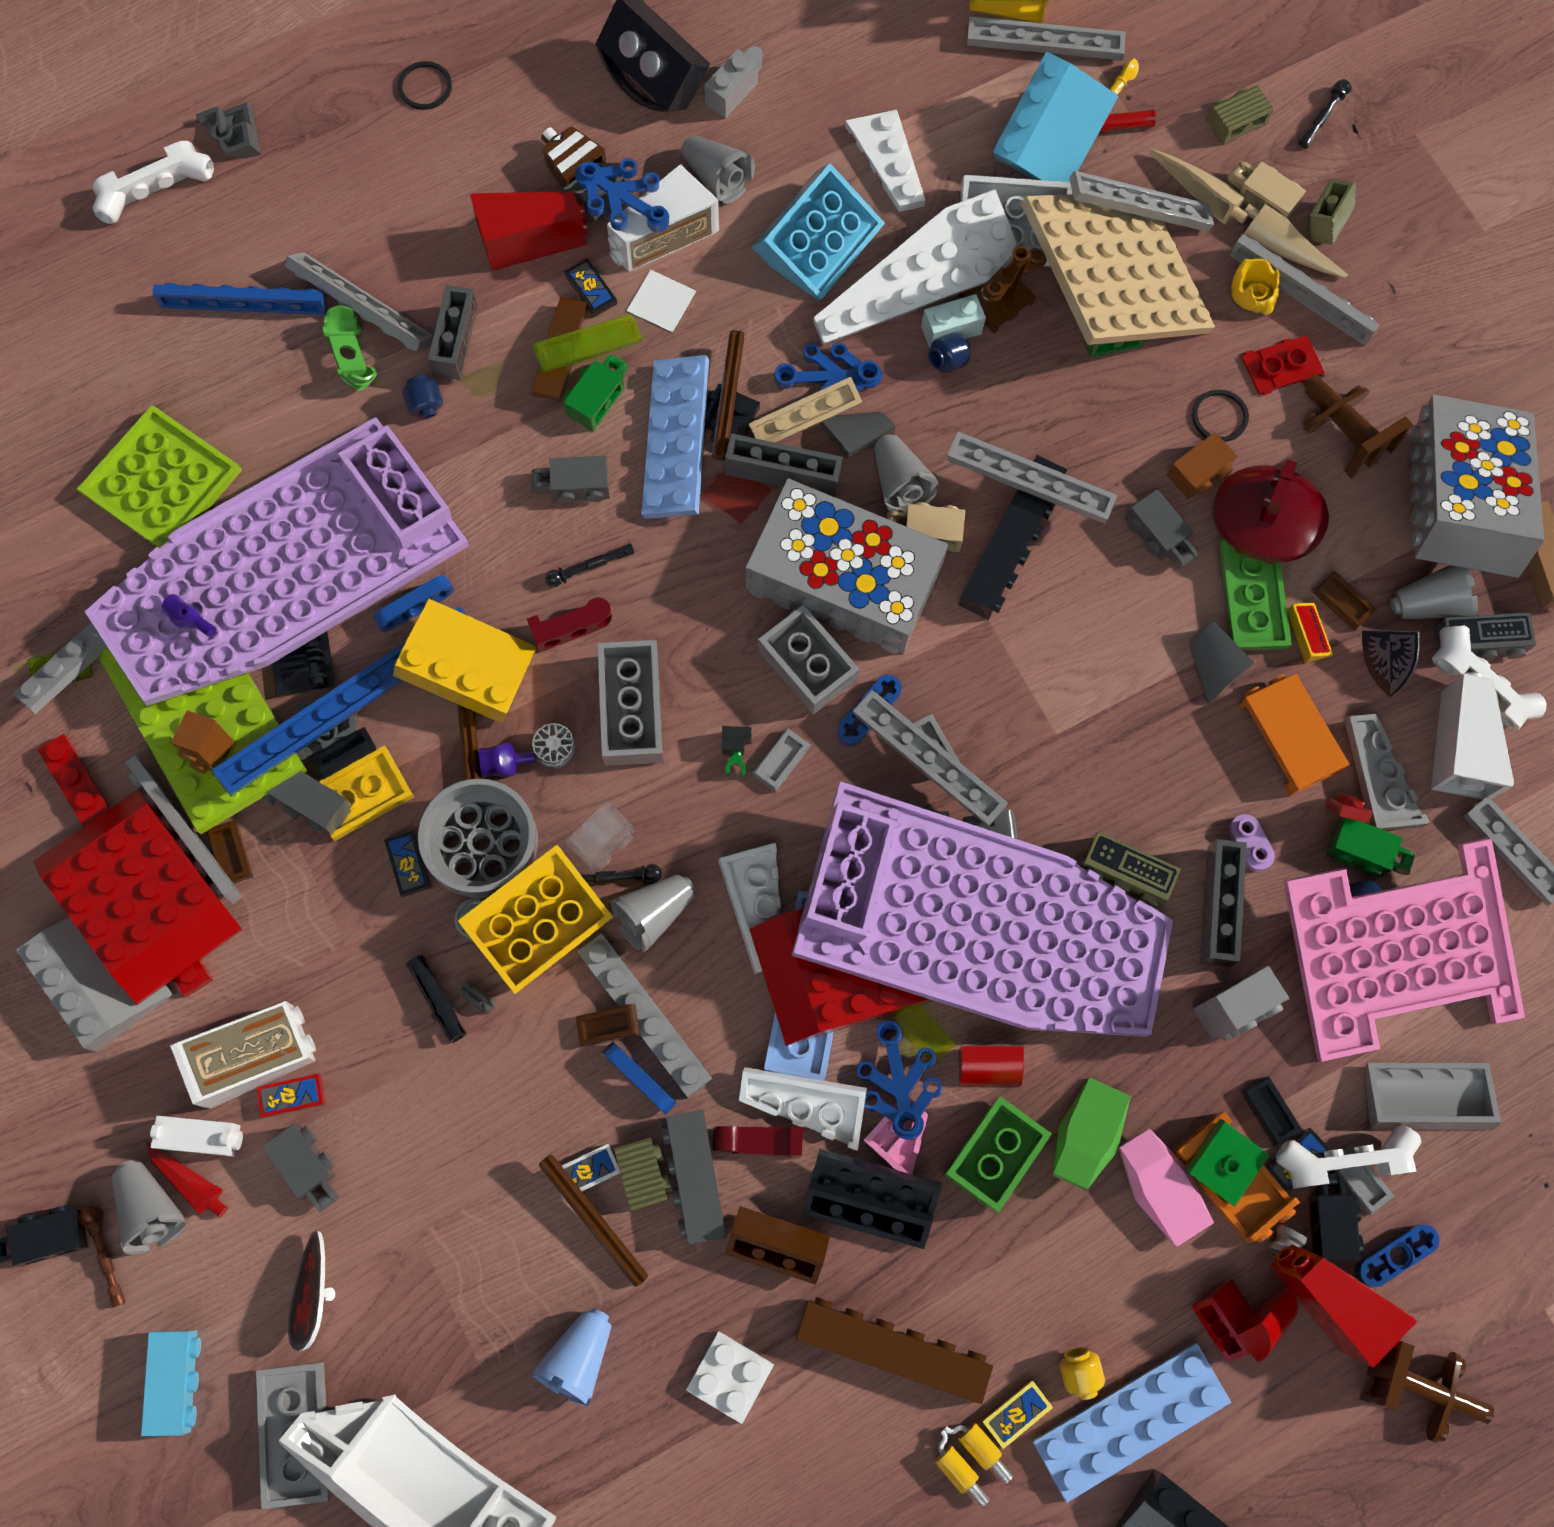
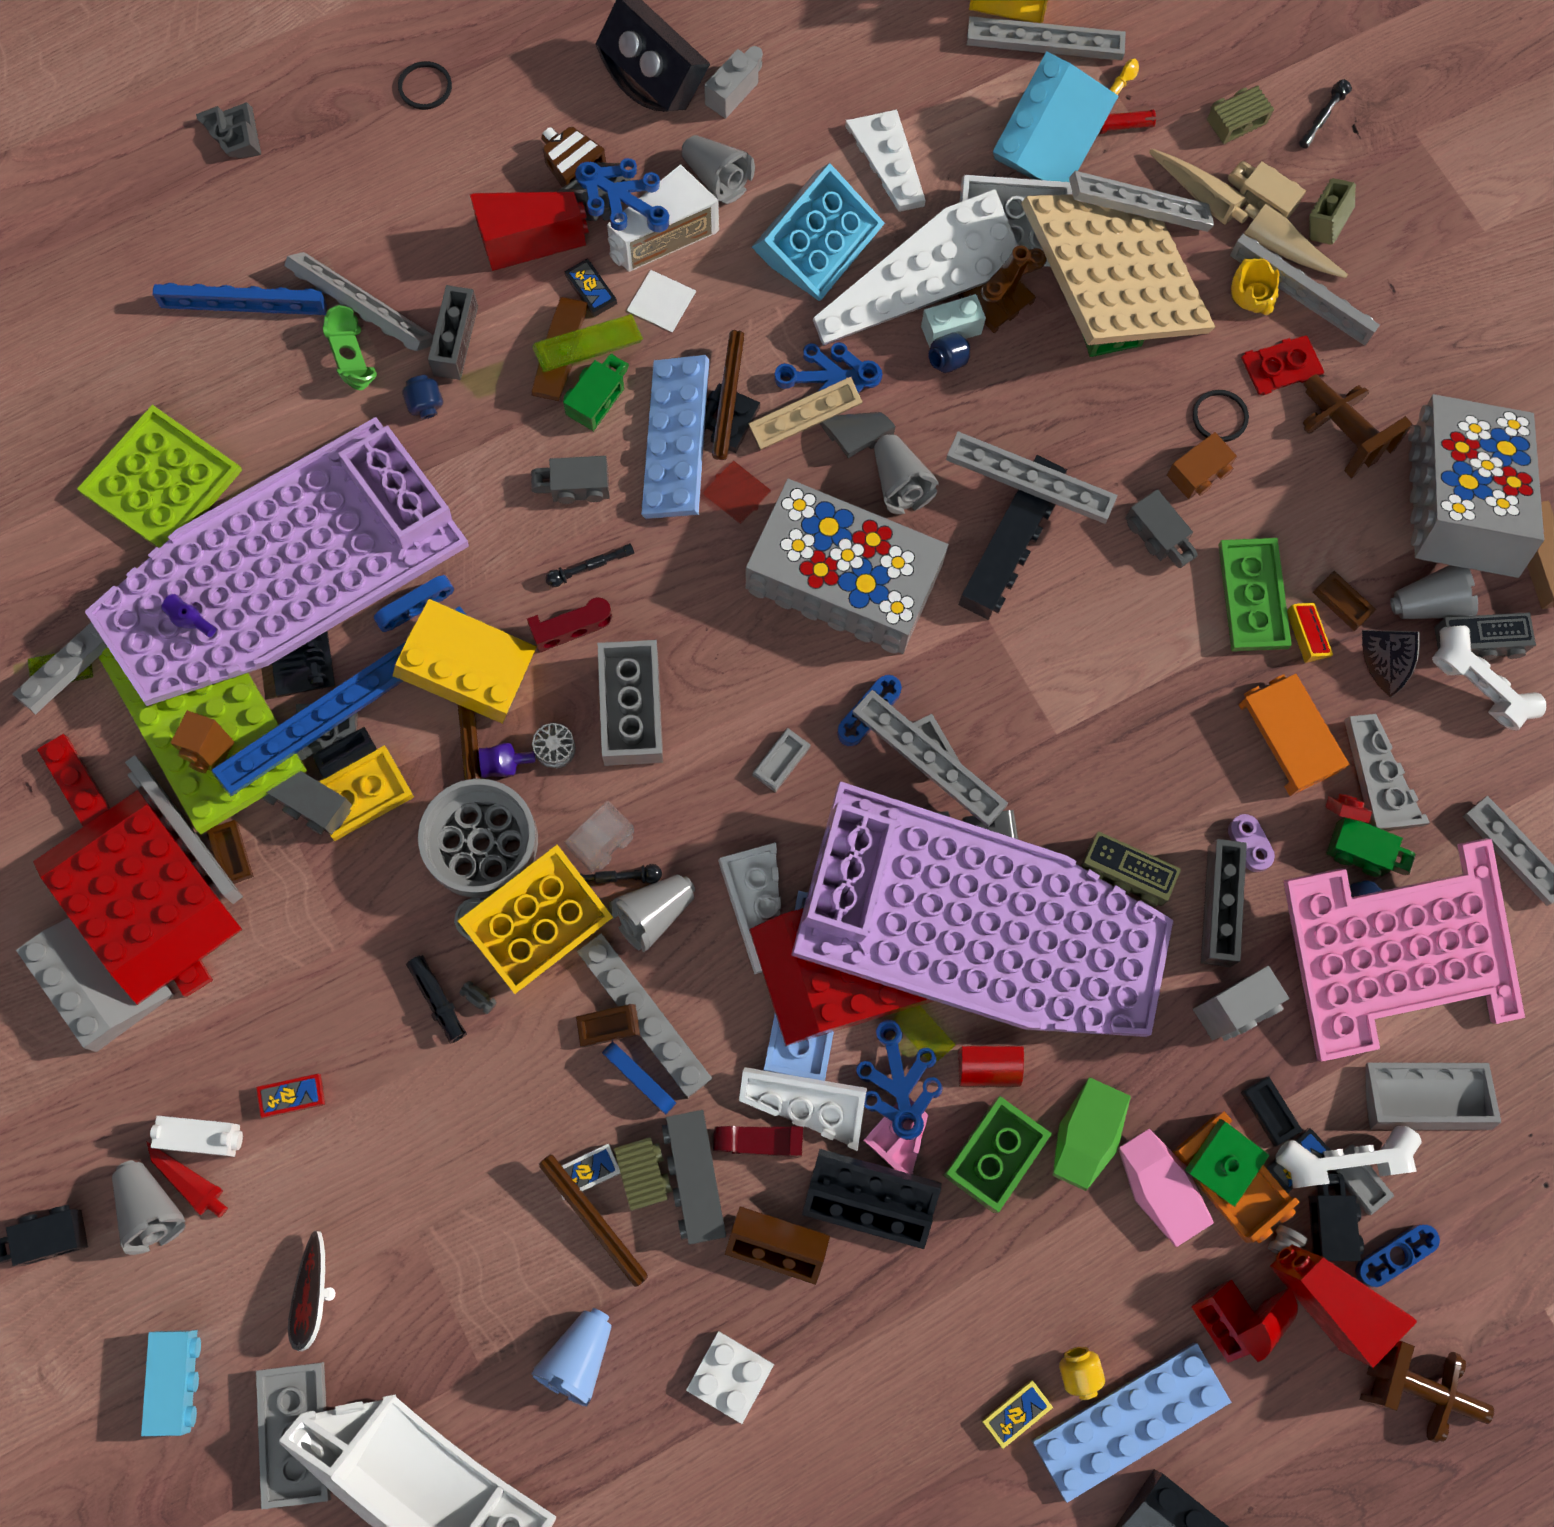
(90, 1218): copper piece -> none
(116, 193): white plate -> none
(243, 1054): slope -> none
(303, 1165): dark grey brick -> none
(407, 863): tile -> none
(733, 744): pearl dark grey piece -> none
(777, 462): dark grey brick -> none
(808, 659): light grey brick -> none
(893, 1351): reddish brown brick -> none
(940, 523): tan brick -> none
(959, 1471): yellow piece -> none
(1218, 660): dark grey slope -> none
(1270, 513): dark red bracket -> none
(1471, 741): white slope -> none

